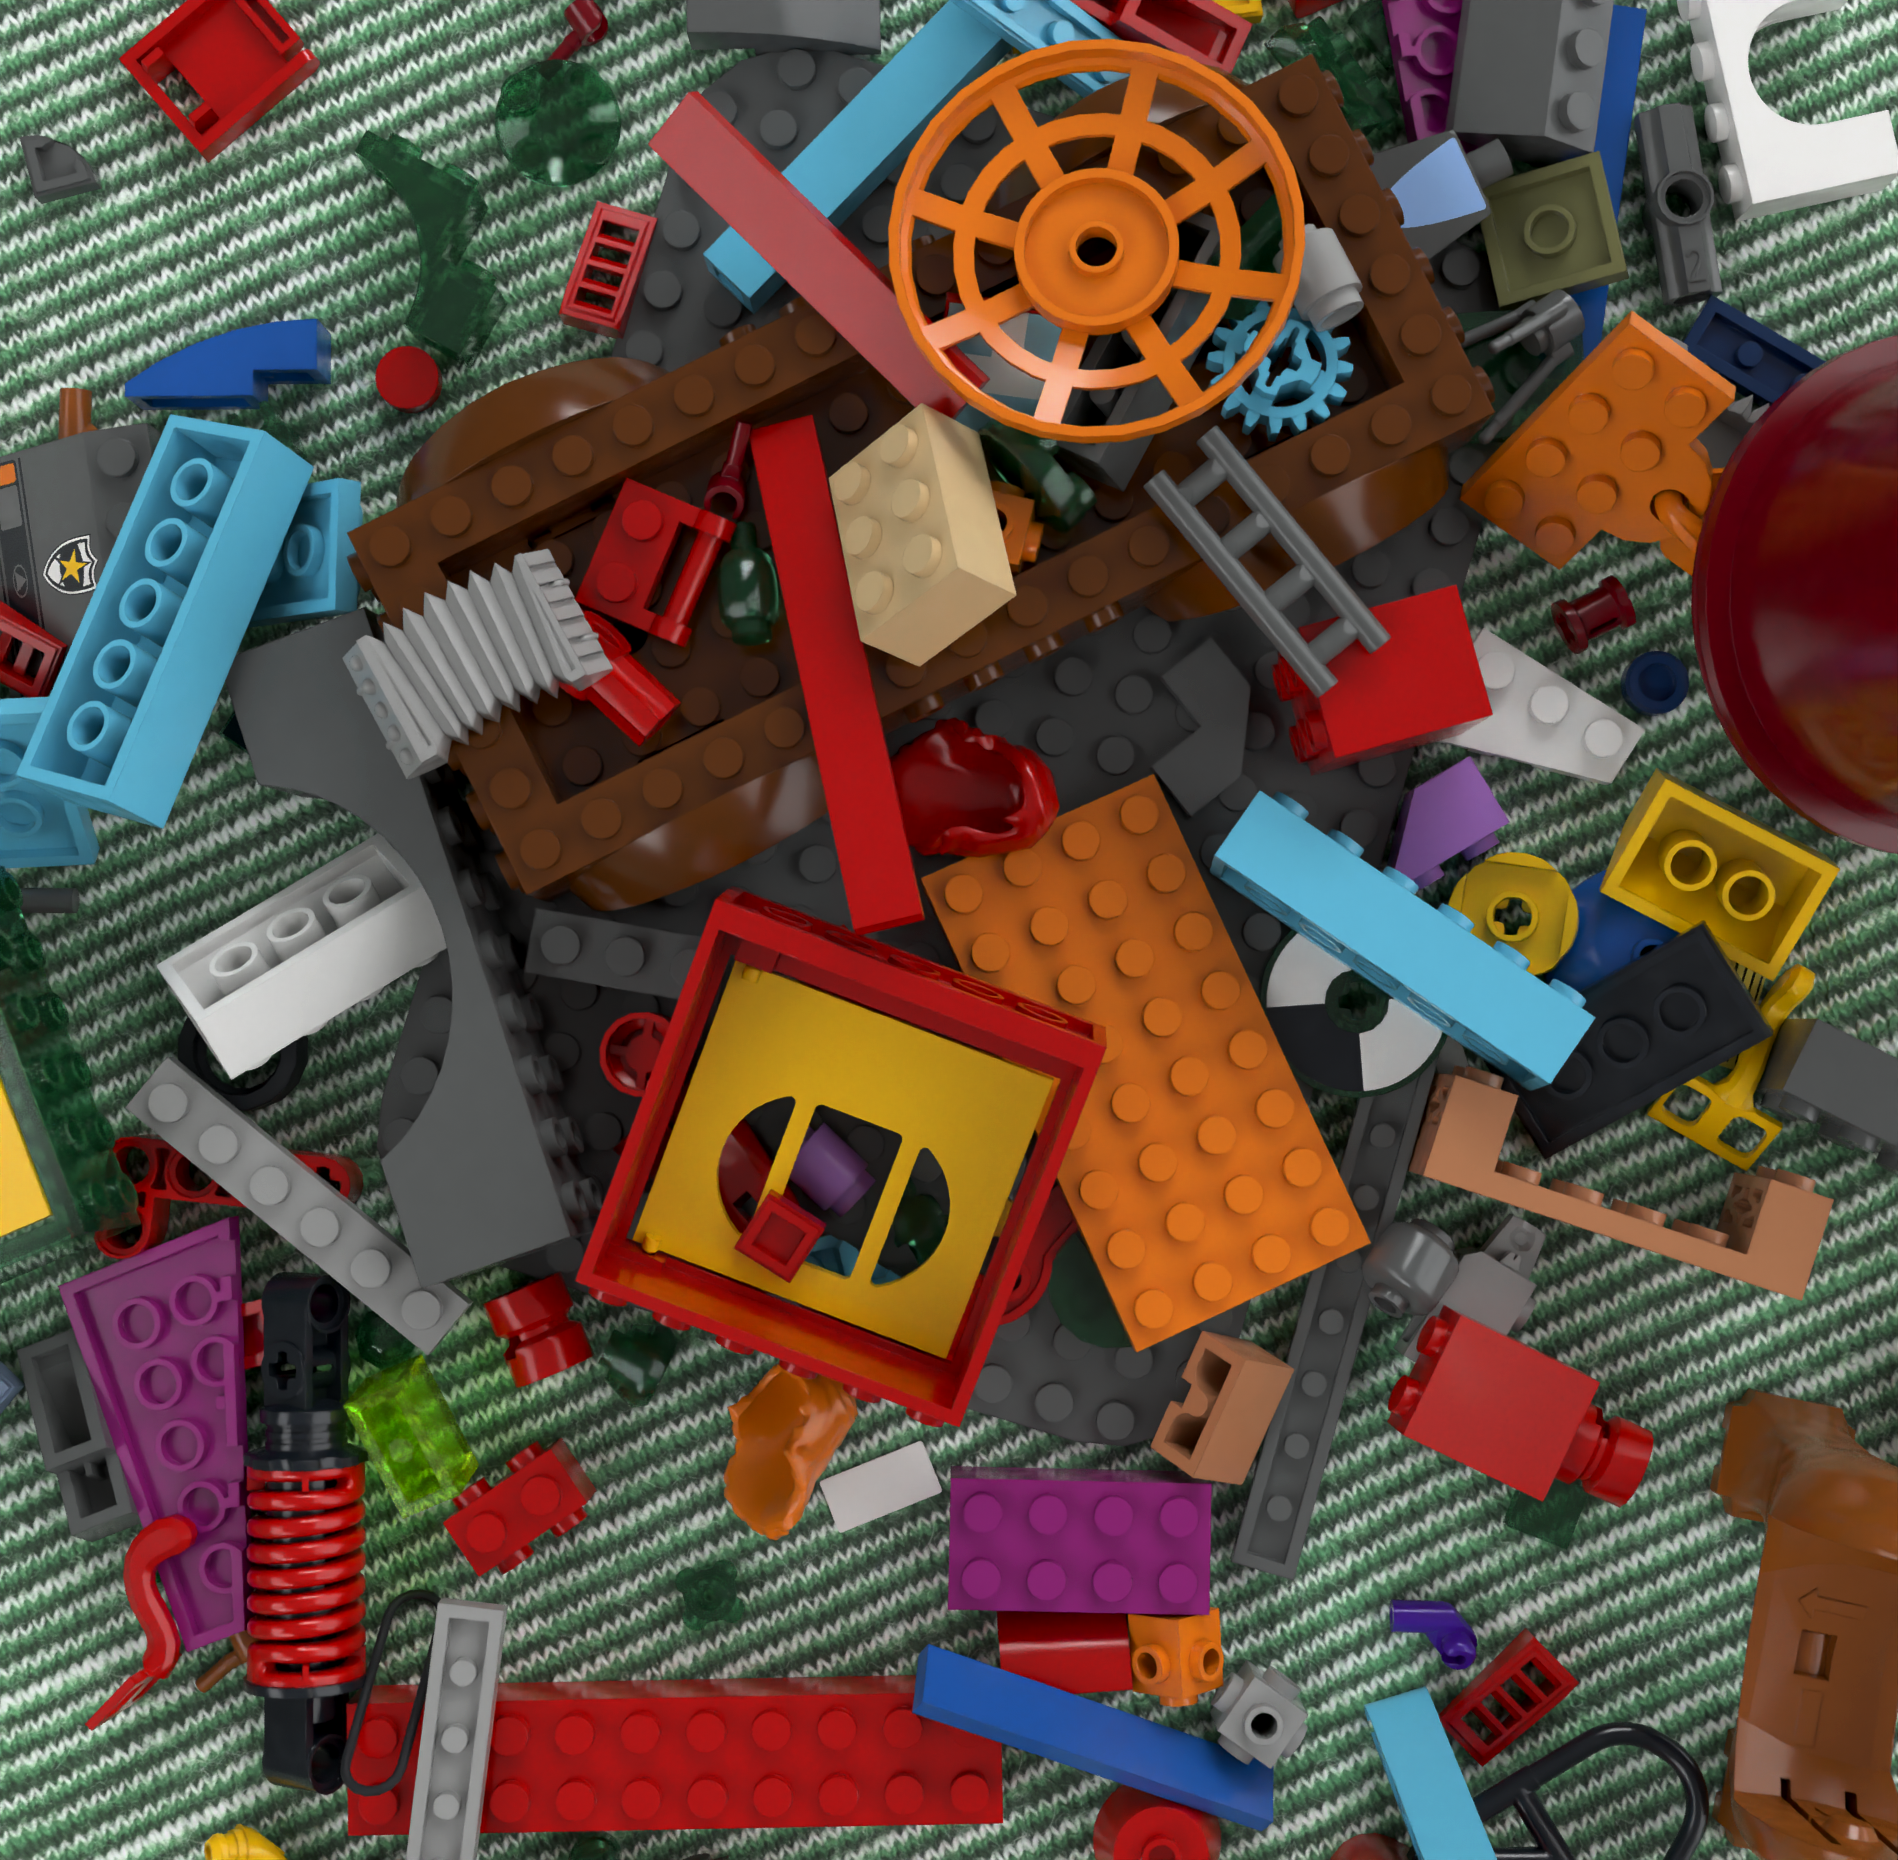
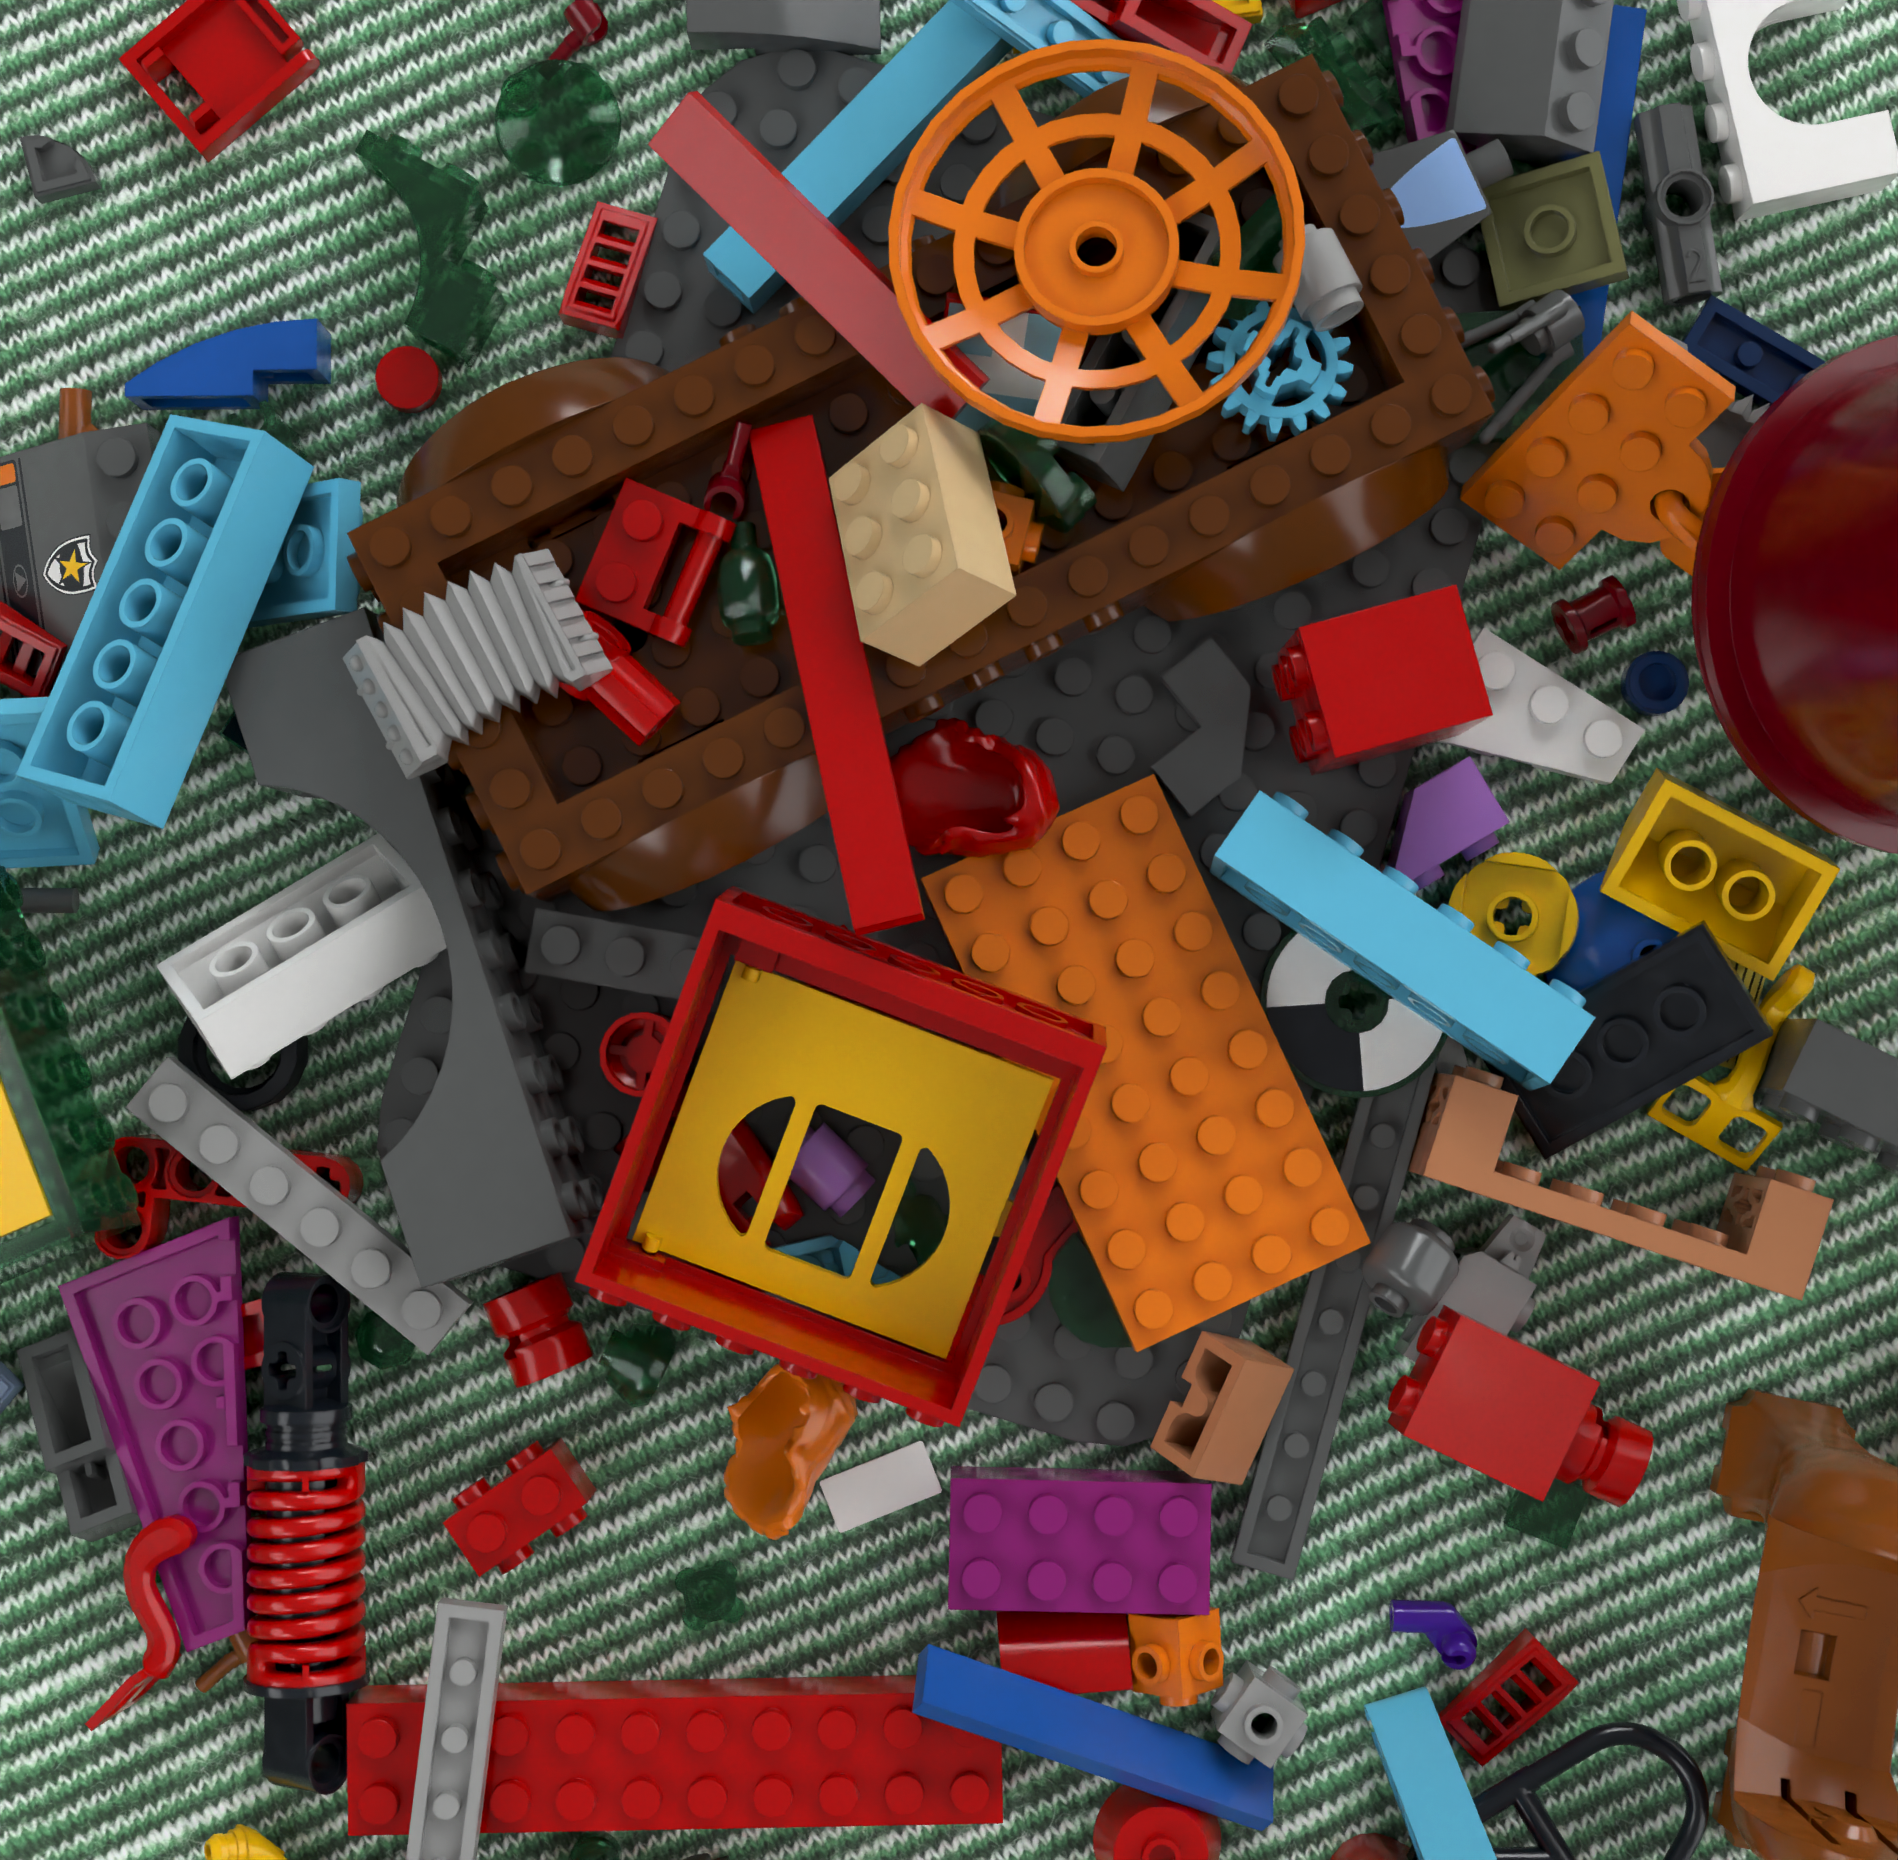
(365, 1694): black piece -> none
(411, 1436): clear neon green brick -> none
(780, 1236): red tile -> none
(1267, 517): dark grey bar -> none

